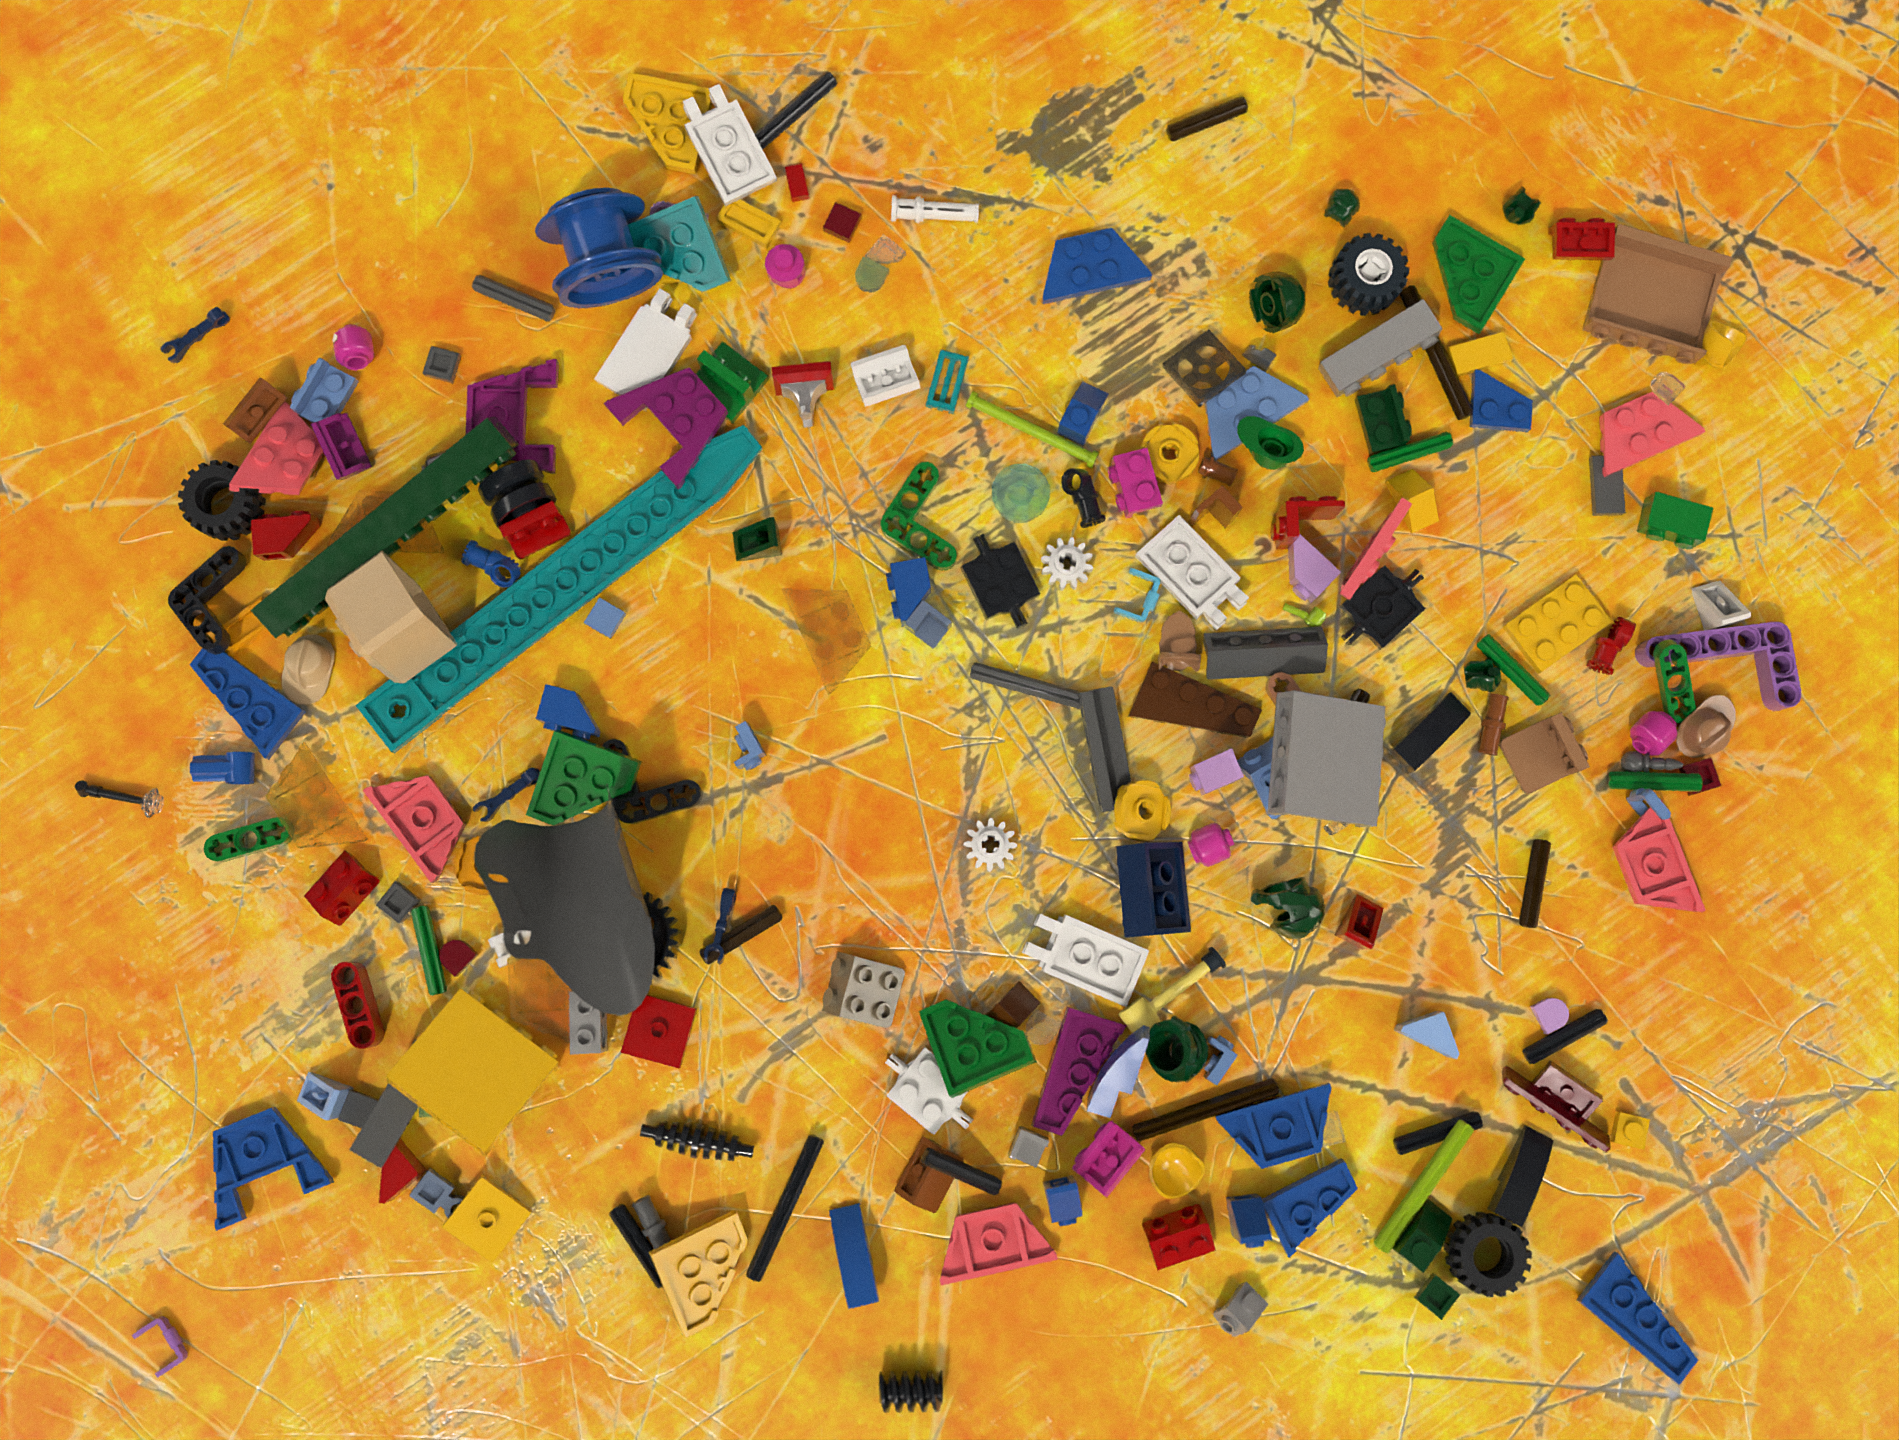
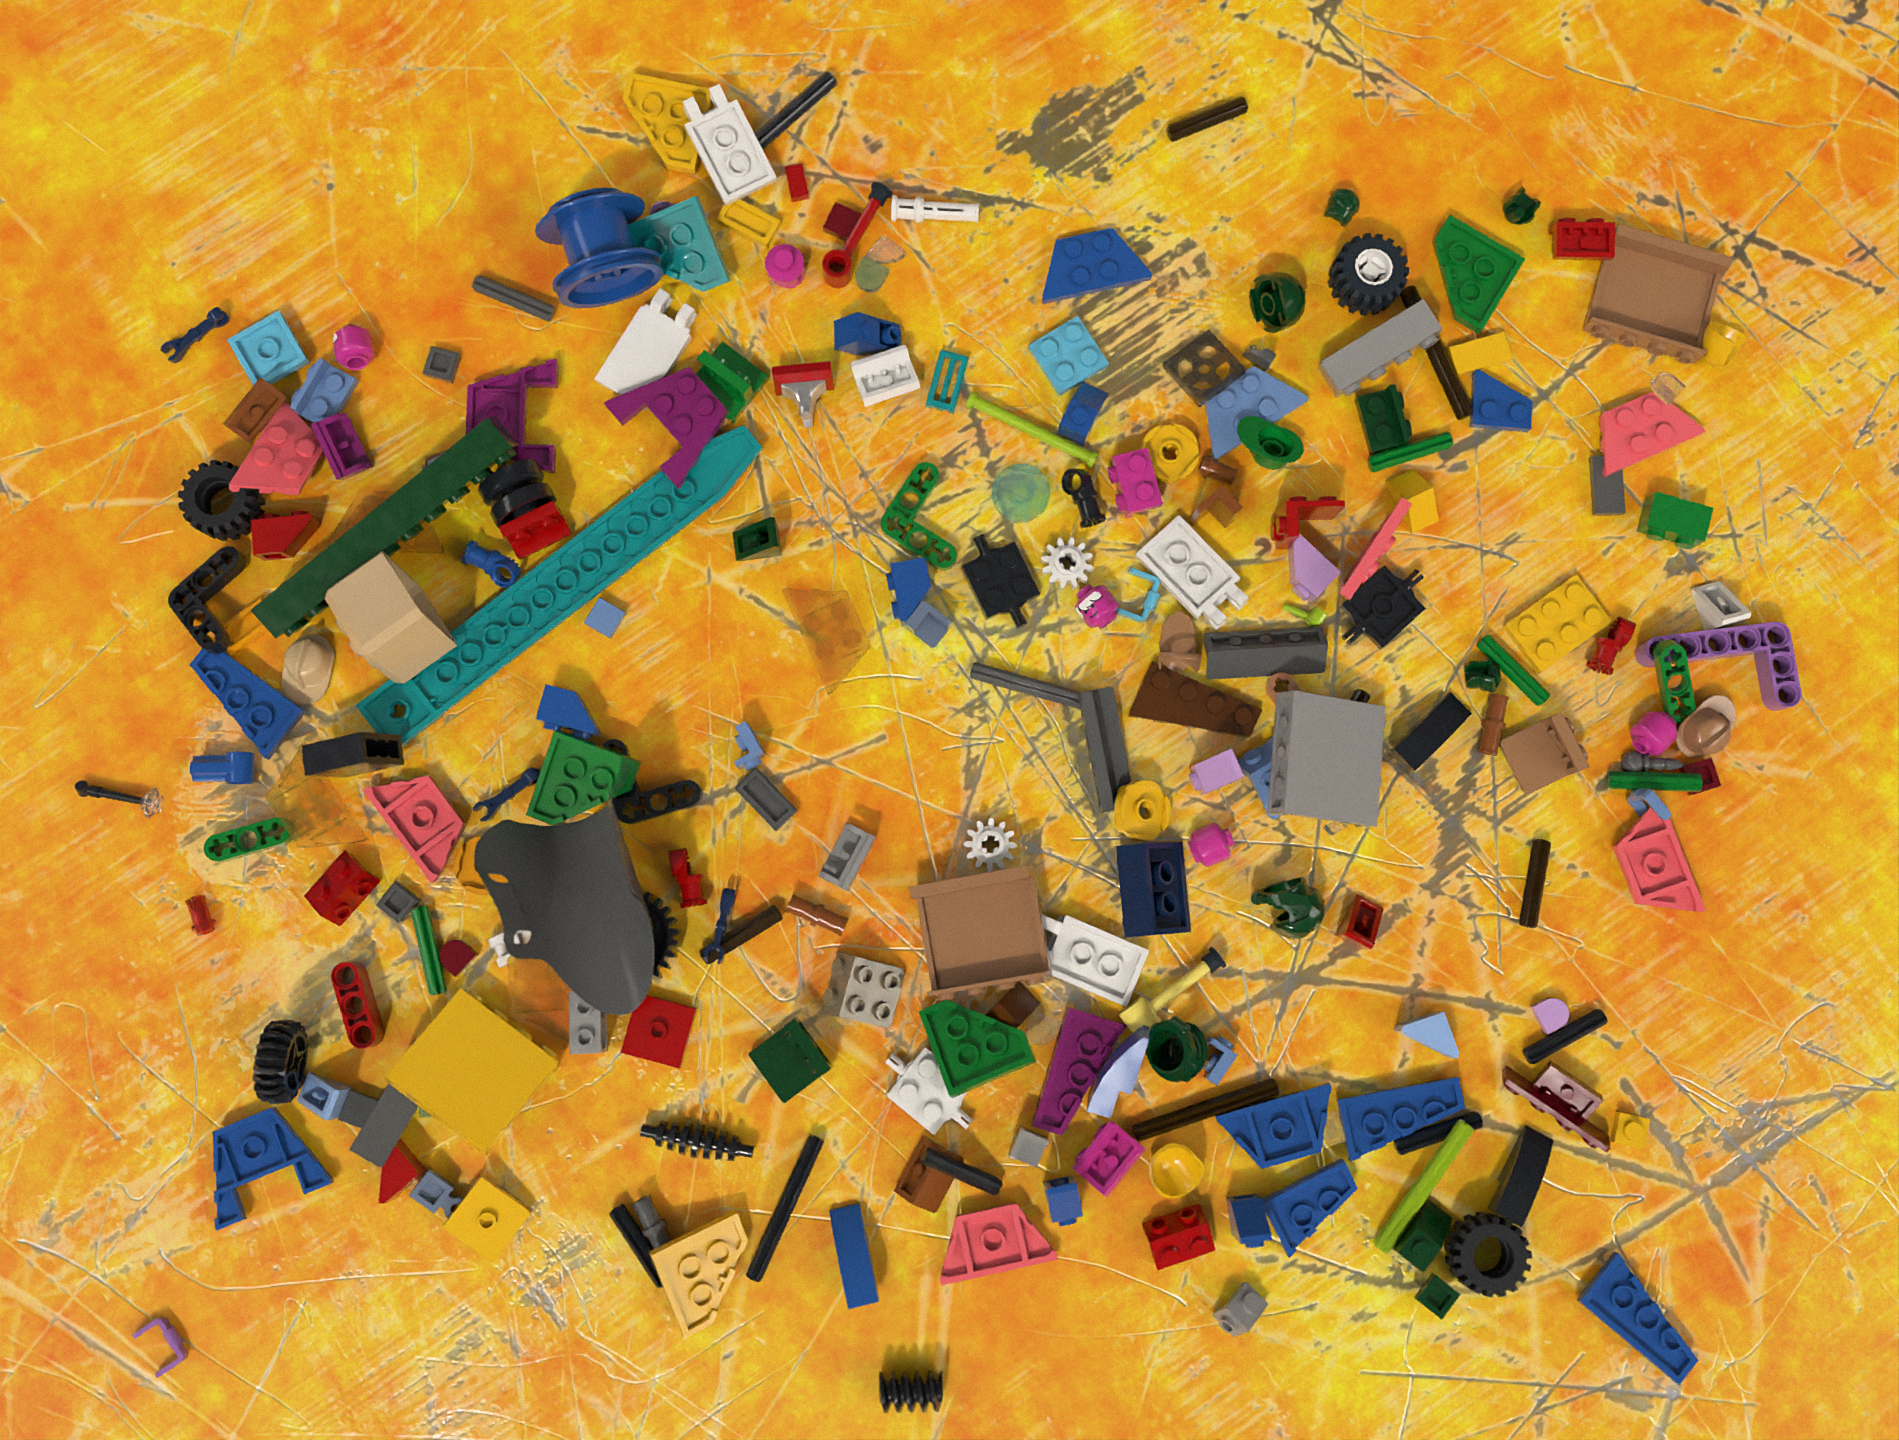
(200, 915): none -> clear red pin
(268, 349): none -> medium azure plate
(280, 1061): none -> black gear
(352, 755): none -> black brick
(689, 884): none -> red connector
(766, 799): none -> dark grey tile
(790, 1060): none -> dark green bracket
(817, 915): none -> dark orange pin
(843, 257): none -> red piece
(847, 856): none -> light grey hinge
(865, 334): none -> blue slope
(983, 932): none -> medium nougat panel
(1068, 356): none -> medium azure plate
(1096, 606): none -> dark pink head
(1393, 1113): none -> blue wing

